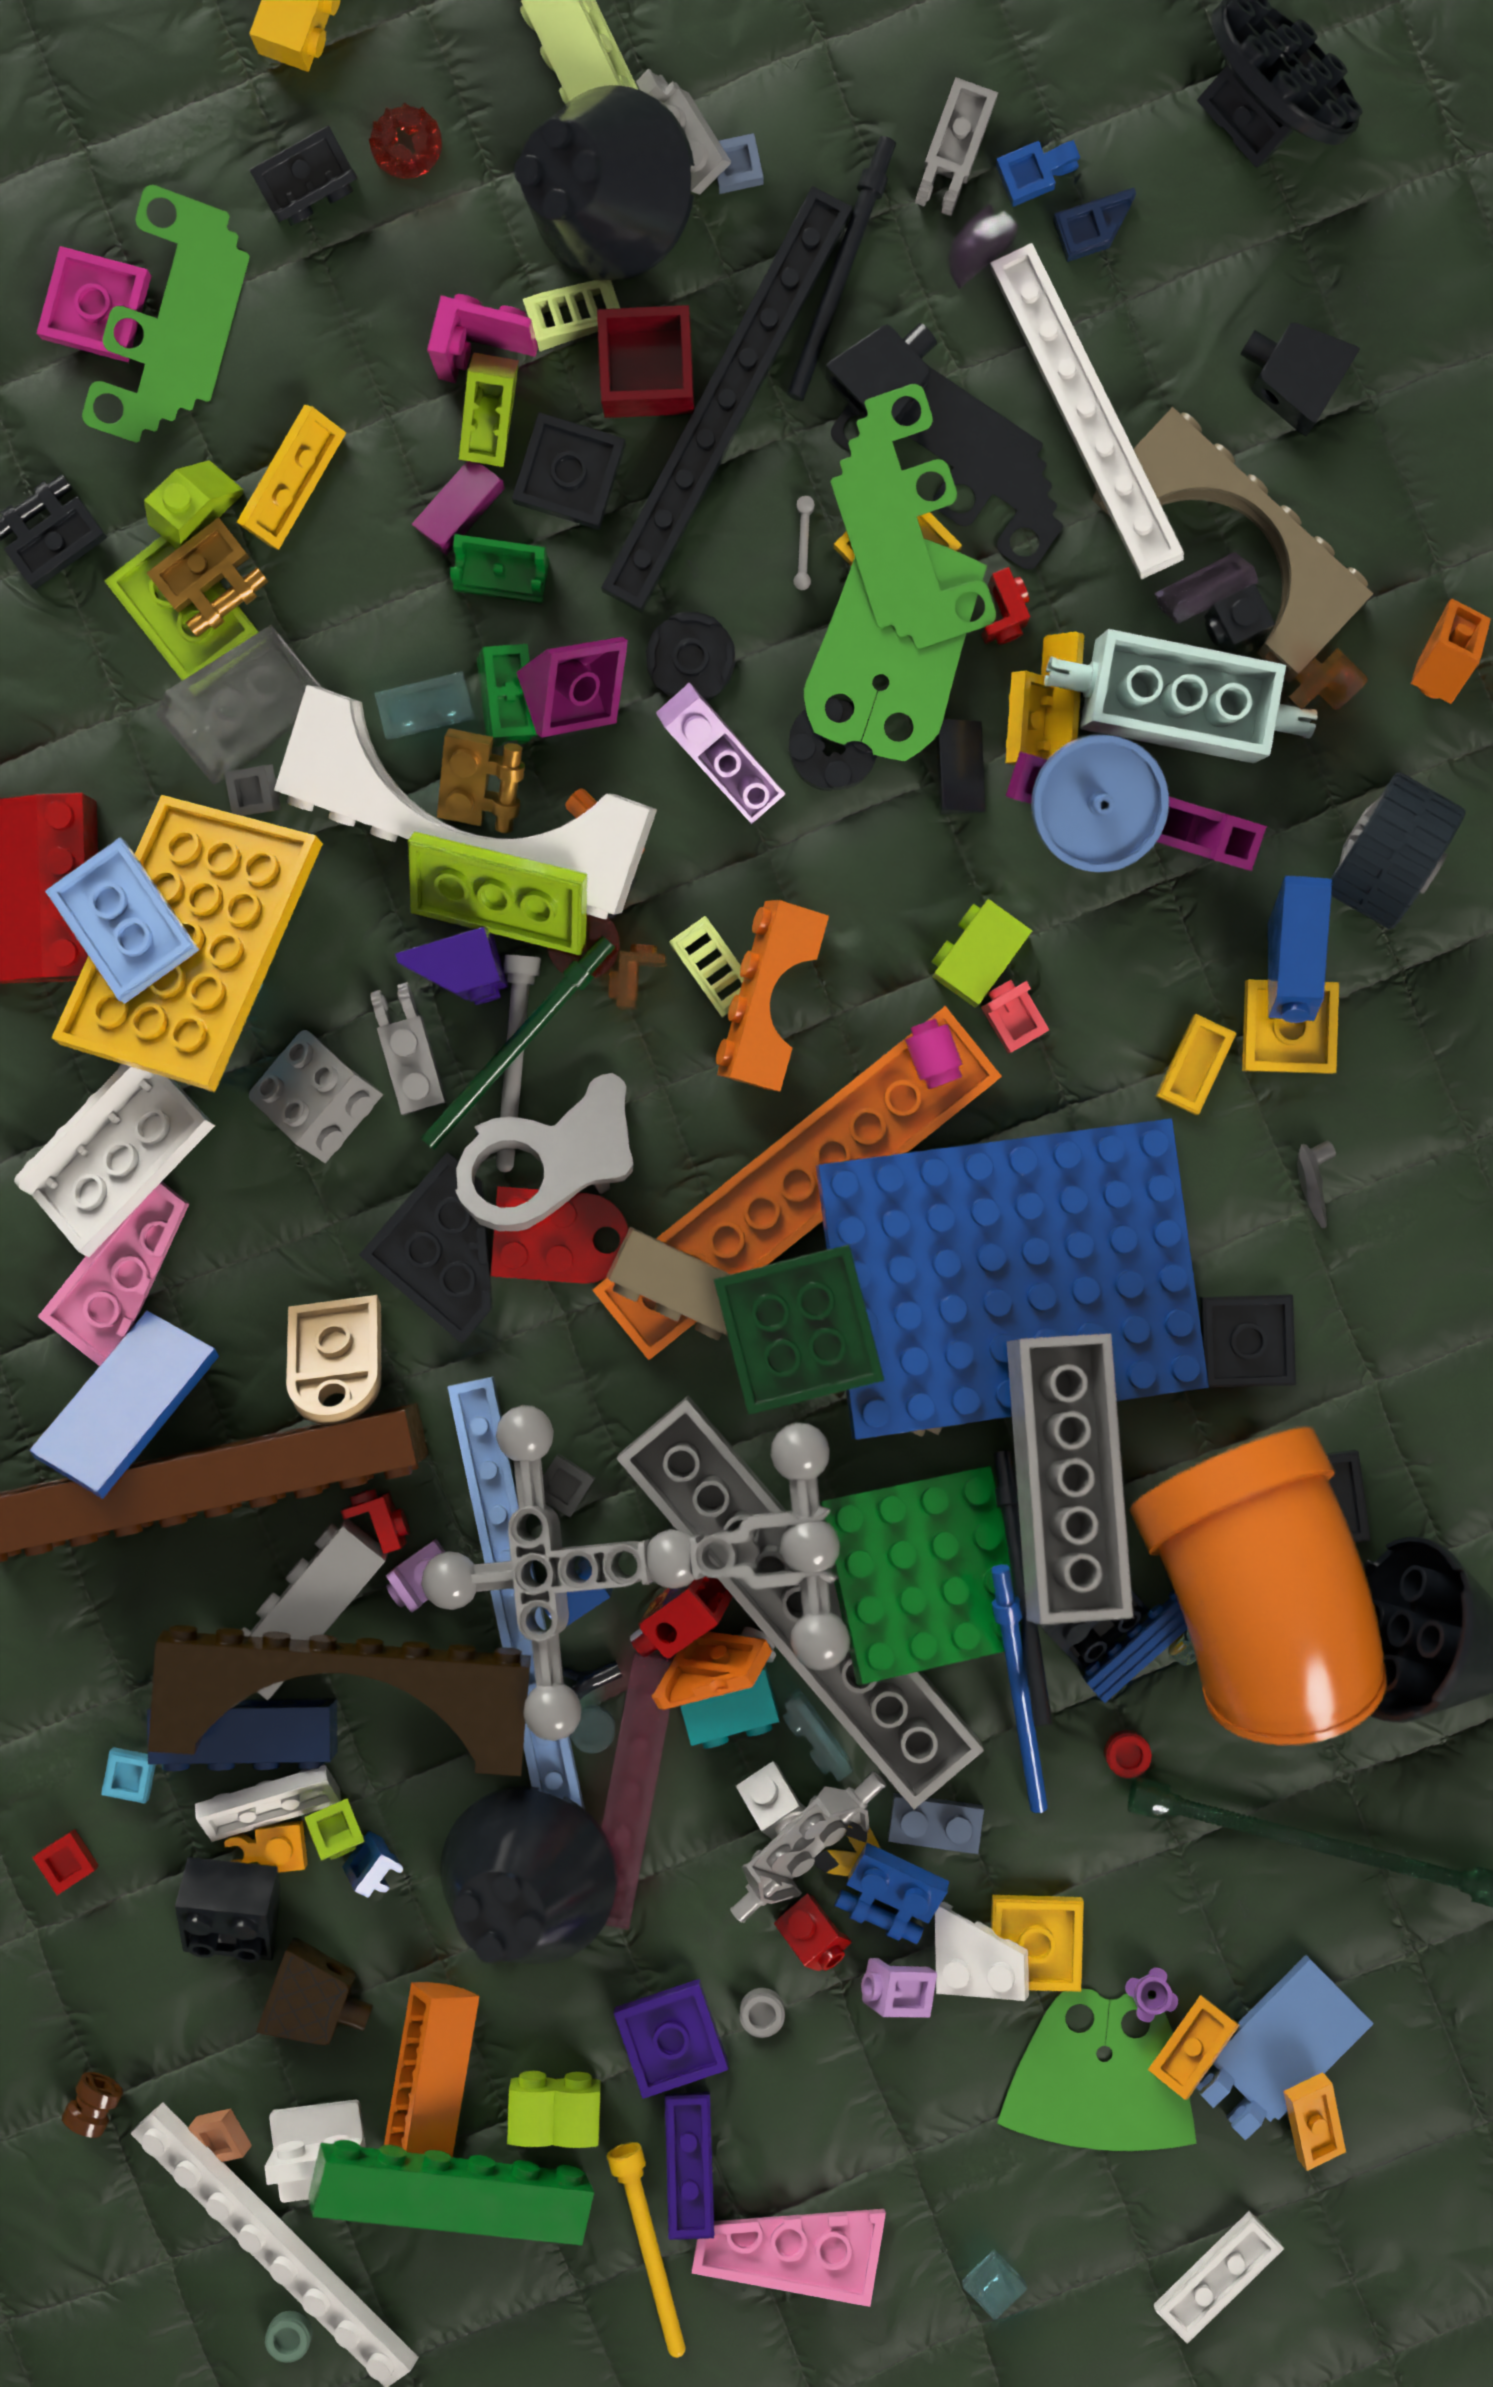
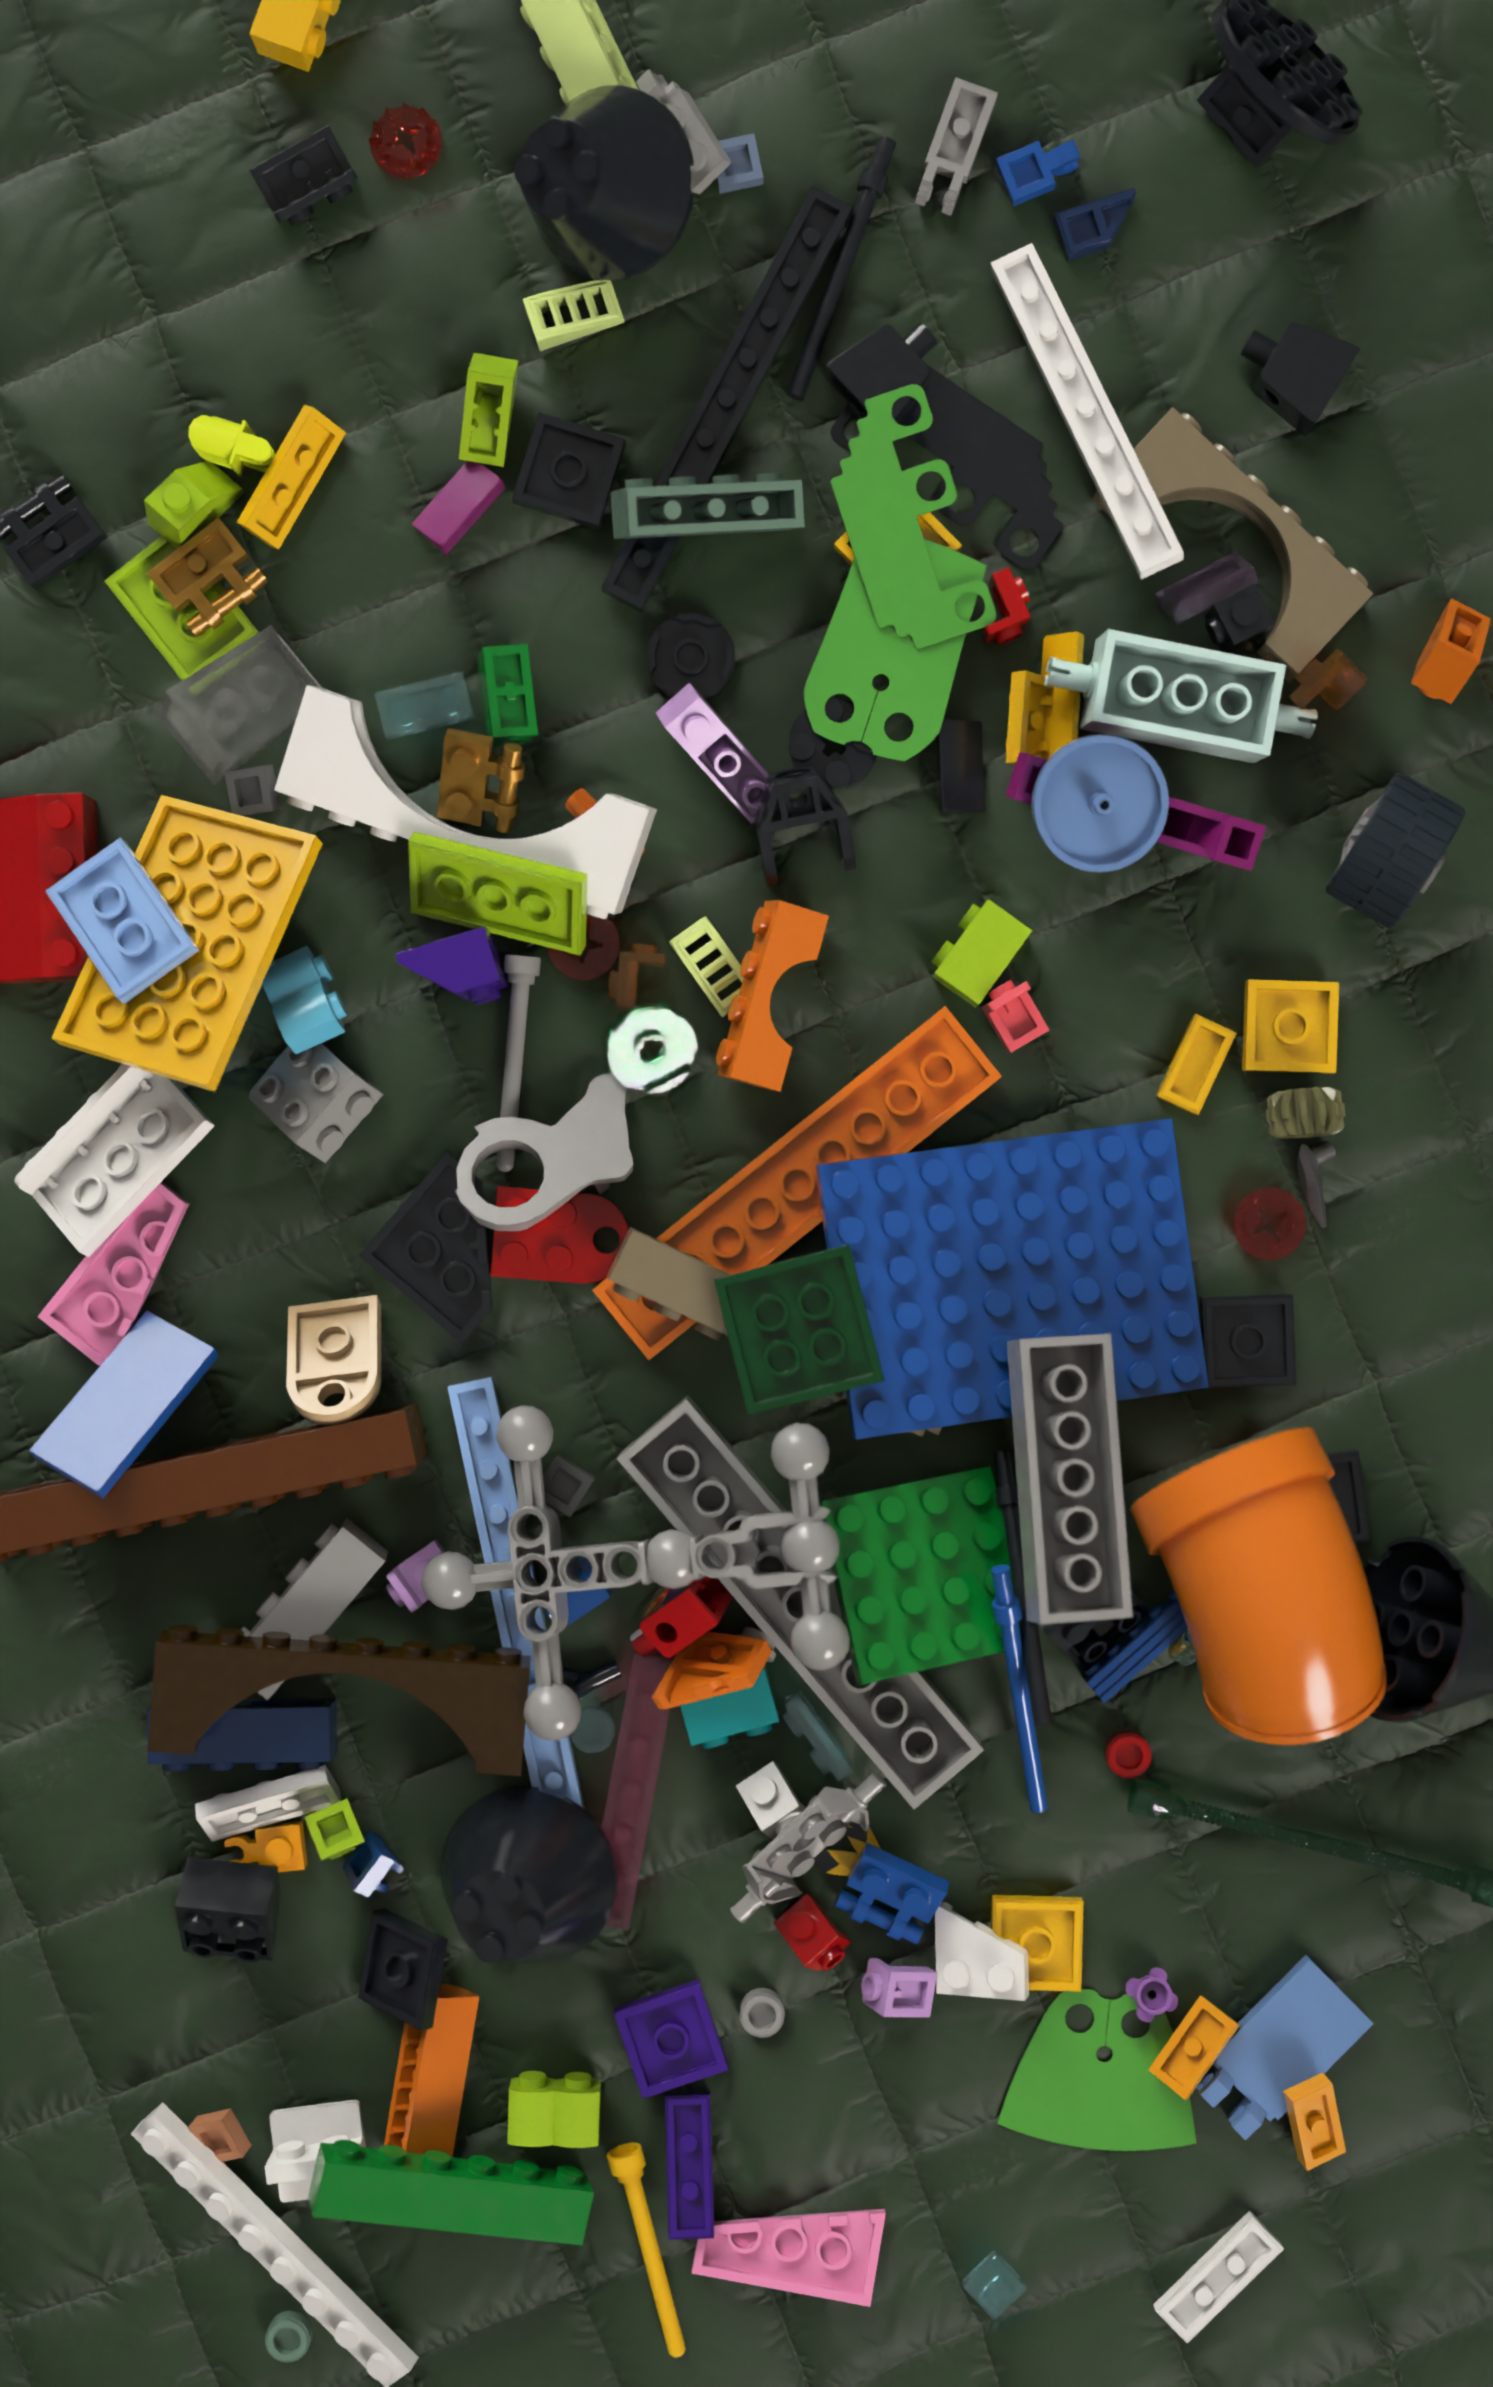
(65, 1861): red plate -> none
(83, 295): dark pink plate -> none
(94, 2099): reddish brown wheel -> none
(128, 1776): medium azure tile -> none
(193, 323): bright green piece -> none
(229, 444): none -> neon yellow arm
(303, 1001): none -> medium azure brick
(312, 1997): dark brown torso -> none
(388, 1522): red bracket -> none
(402, 1968): none -> black tile
(408, 1054): light grey hinge -> none
(466, 320): dark pink bracket -> none
(499, 569): green hinge -> none
(574, 686): magenta slope -> none
(576, 977): dark green bar -> none
(639, 1025): none -> clear green plate
(645, 361): dark red piece -> none
(707, 508): none -> sand green brick
(805, 507): light grey hinge -> none
(813, 805): none -> black piece
(934, 1053): dark pink brick -> none
(936, 1824): sand blue plate -> none
(980, 243): clear purple brick -> none
(1289, 1229): none -> clear red gear
(1298, 948): blue slope -> none
(1305, 1113): none -> olive gear

